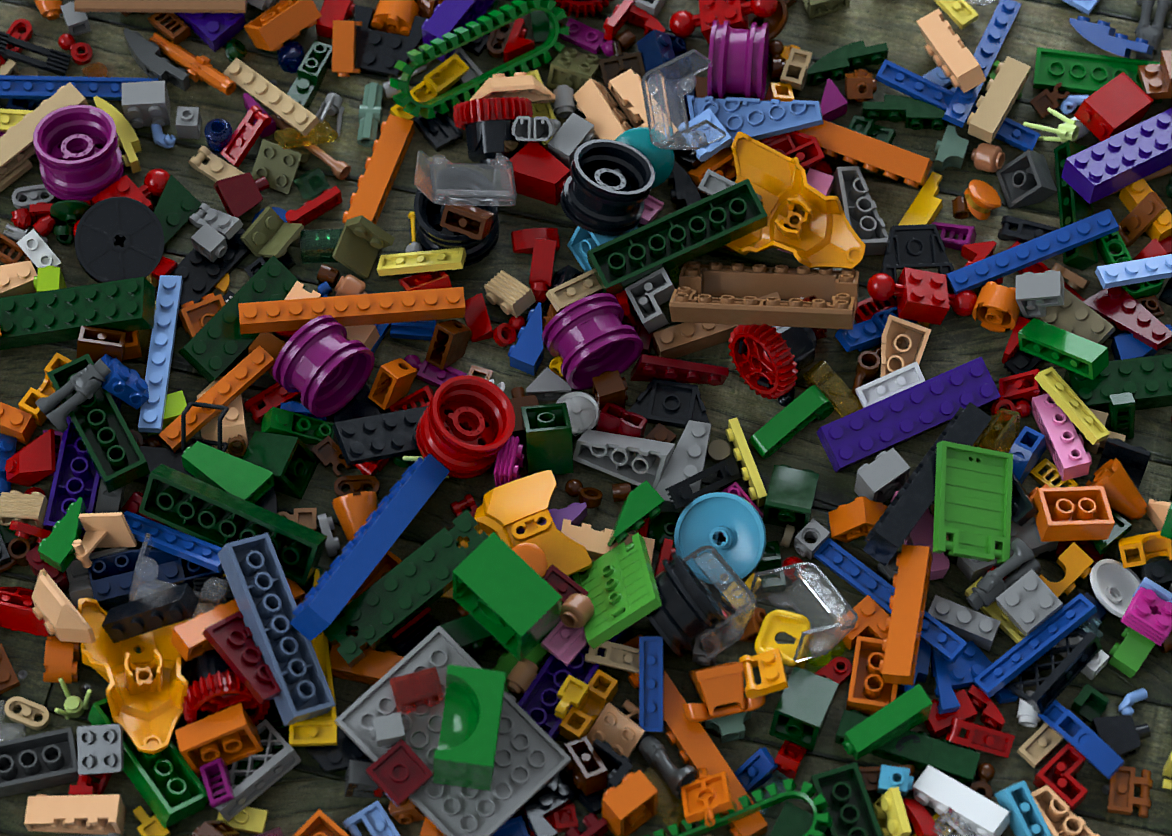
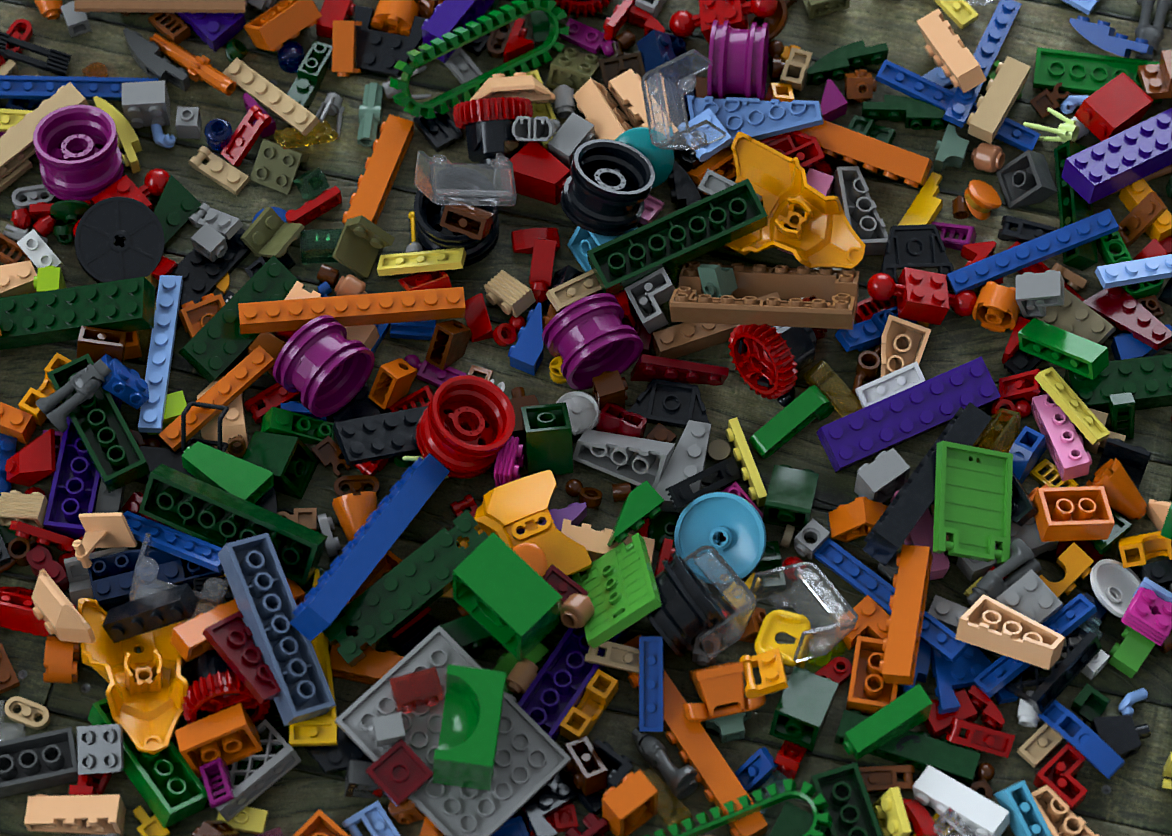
(58, 547): green slope -> none
(67, 42): red plate -> none
(73, 704): yellowish green plant -> none
(240, 193): dark red torso -> none
(339, 168): nougat piece -> none
(434, 84): yellow slope -> none
(548, 386): light grey slope -> none
(565, 642): bright pink plate -> none
(570, 693): yellow plate -> none
(618, 728): light nougat plate -> none
(706, 797): orange plate -> none
(717, 280): none -> sand green brick
(894, 777): medium azure brick -> none
(1009, 633): none -> light nougat wedge
(1122, 791): dark orange plate -> none

